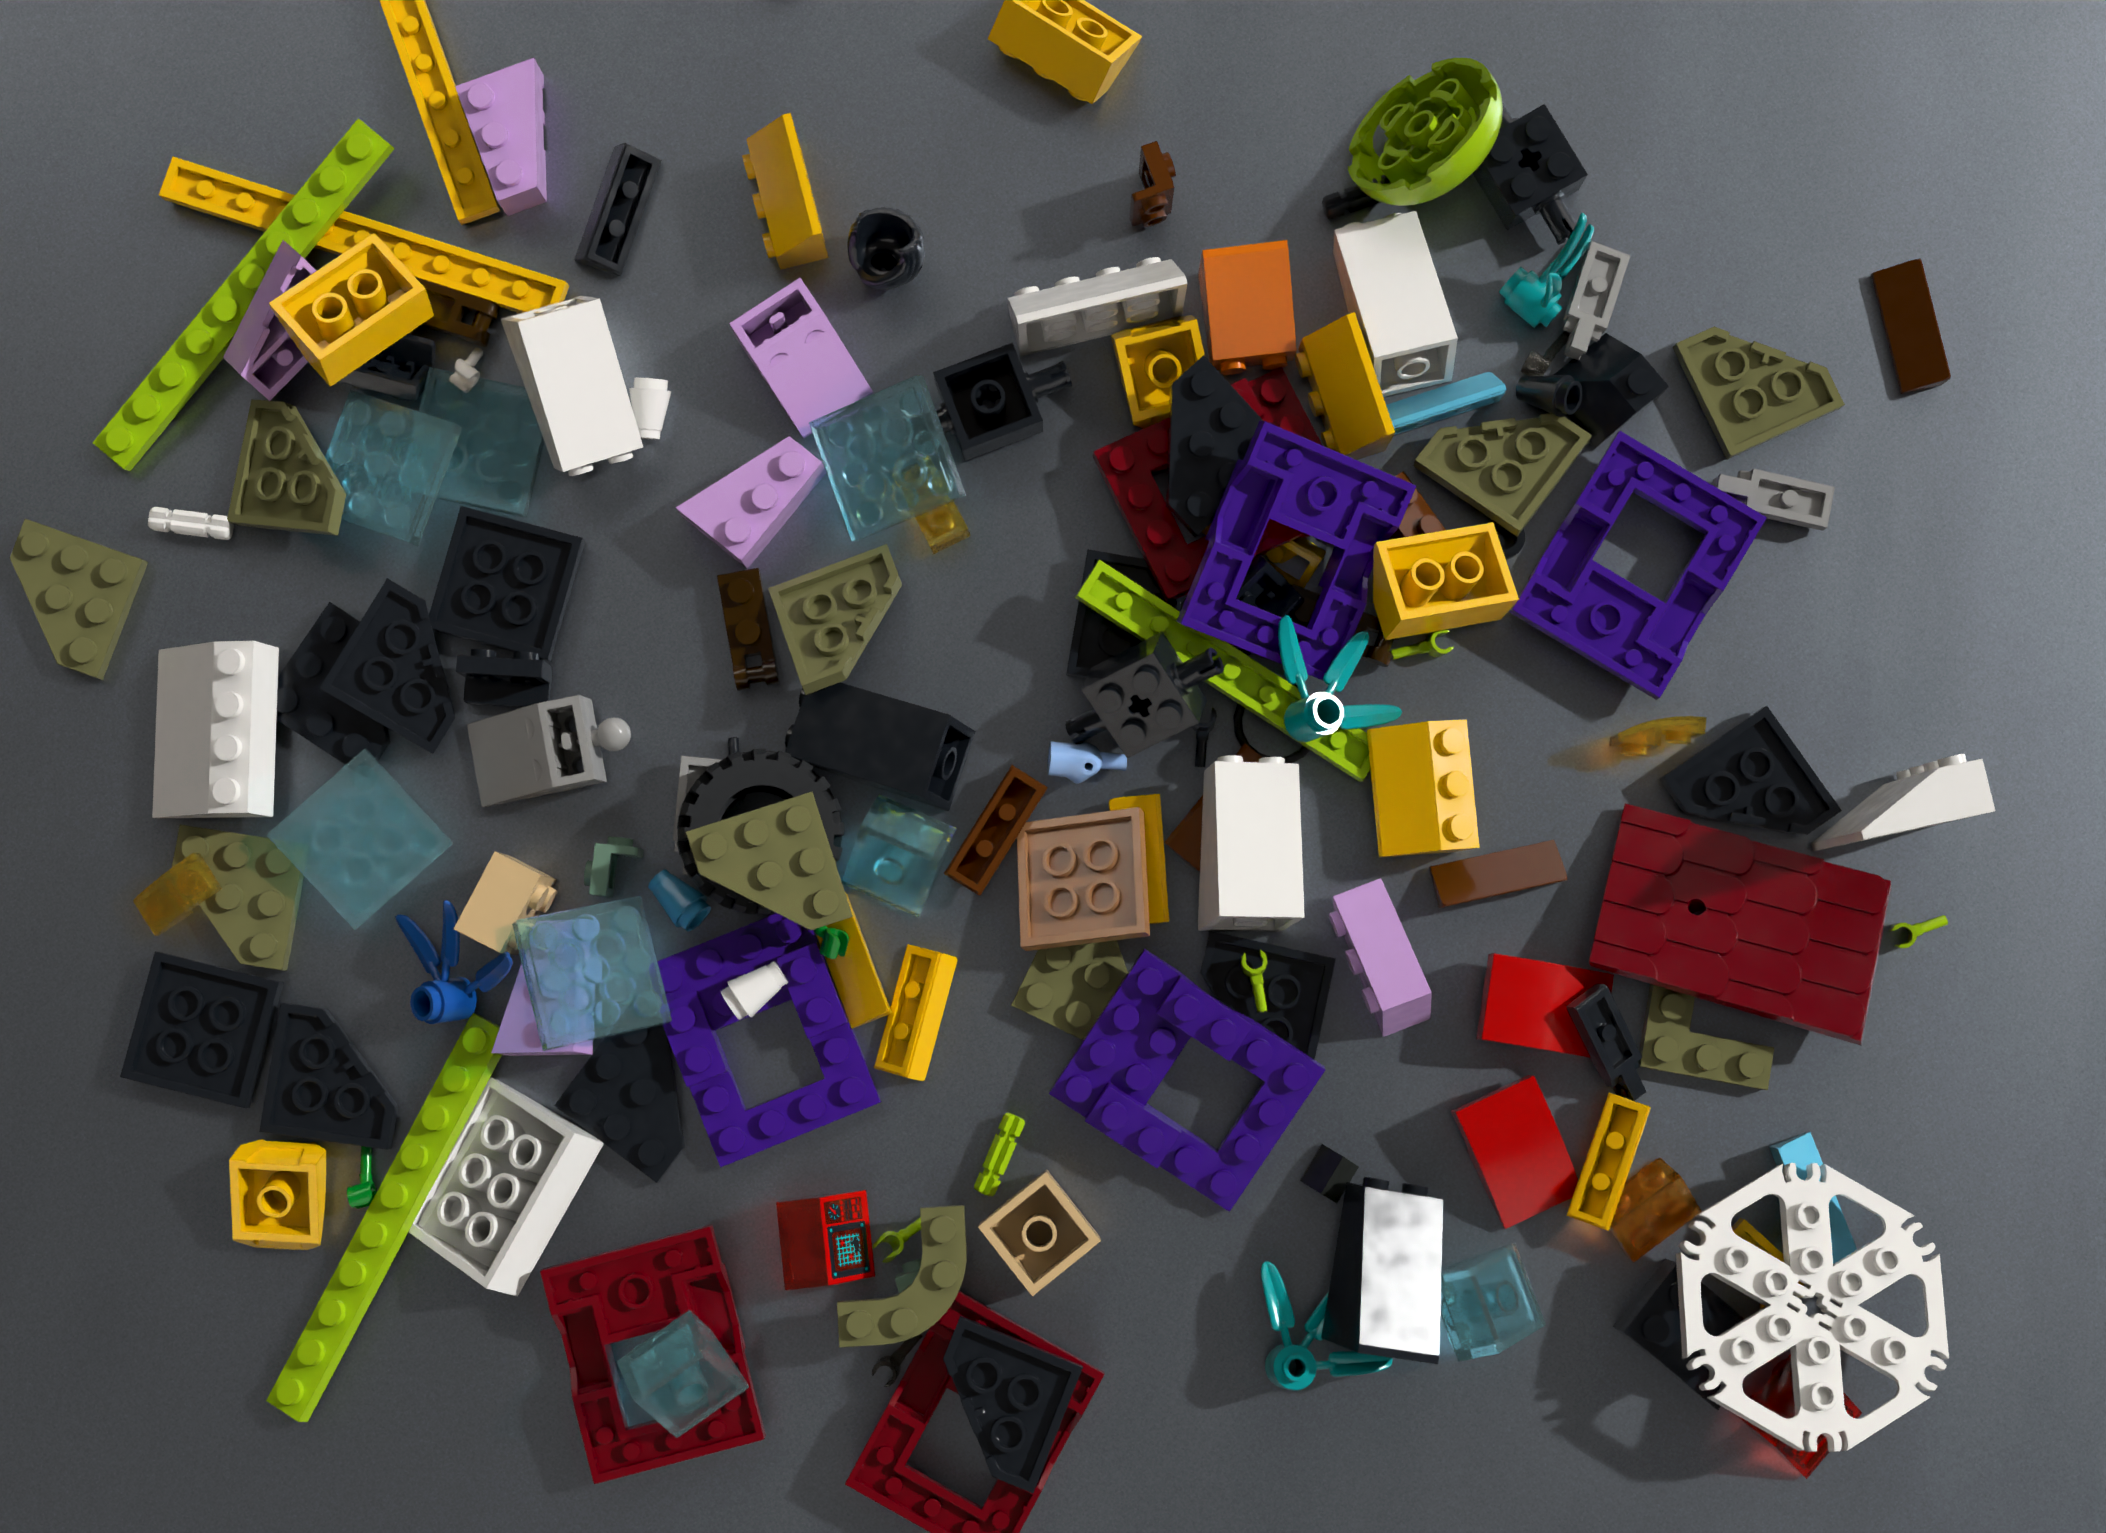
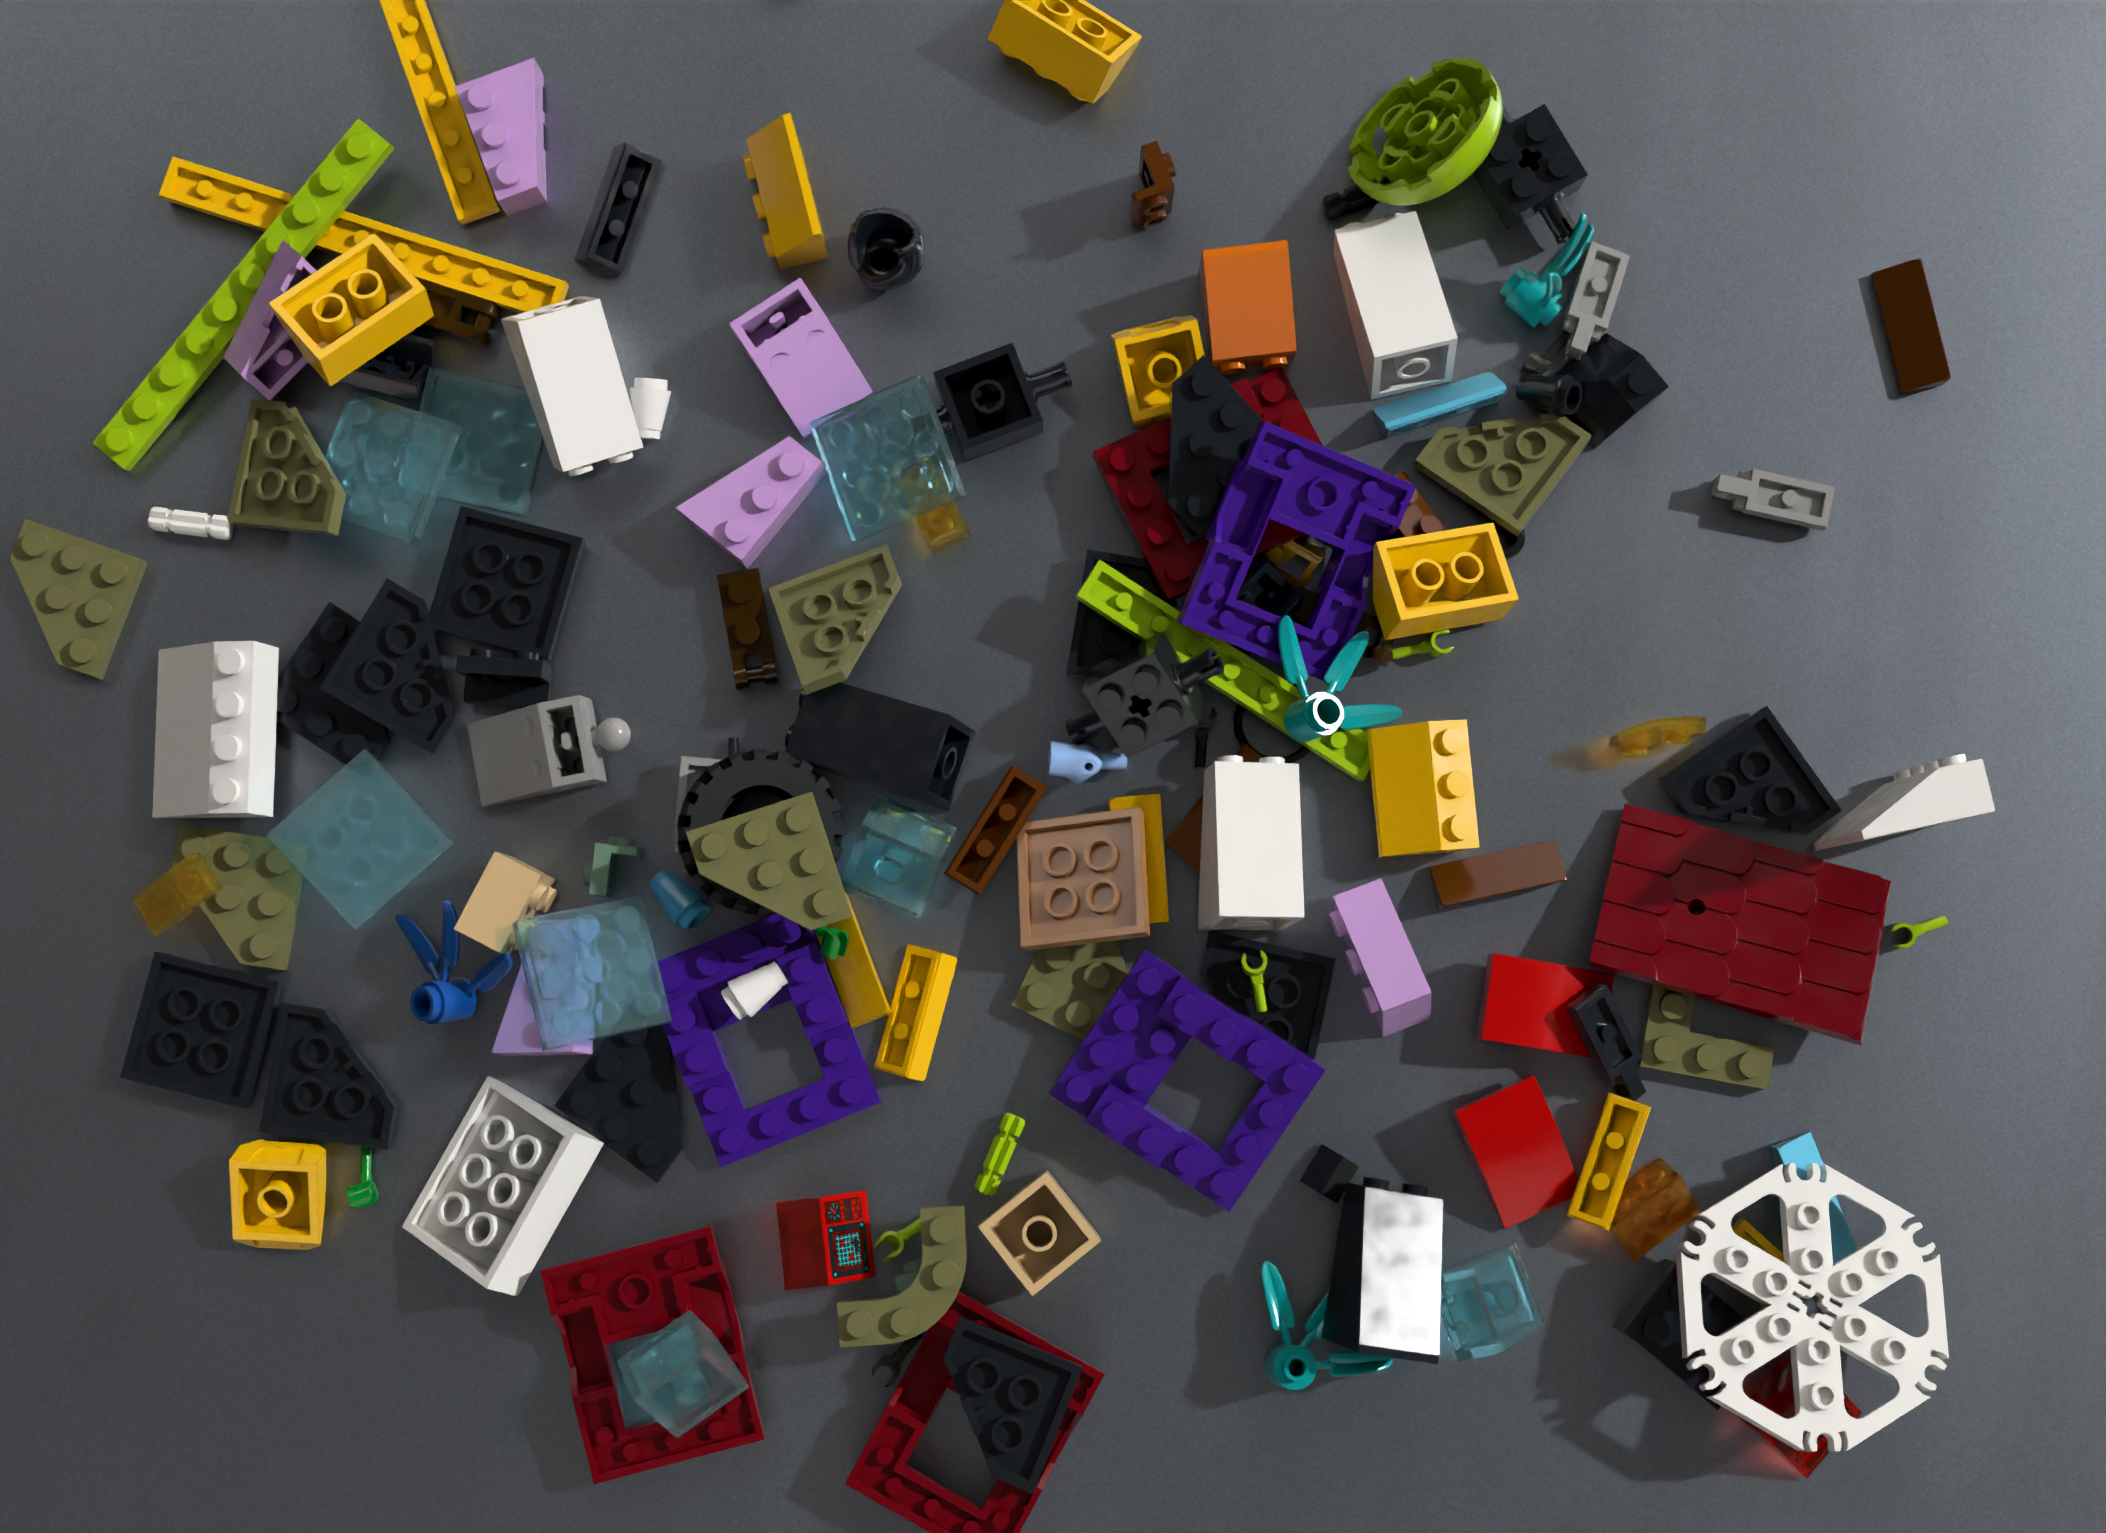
(387, 1221): lime plate -> none
(466, 375): white hand -> none
(1096, 306): white slope -> none
(1345, 389): yellow slope -> none
(1606, 614): dark purple piece -> none
(1753, 389): olive plate -> none

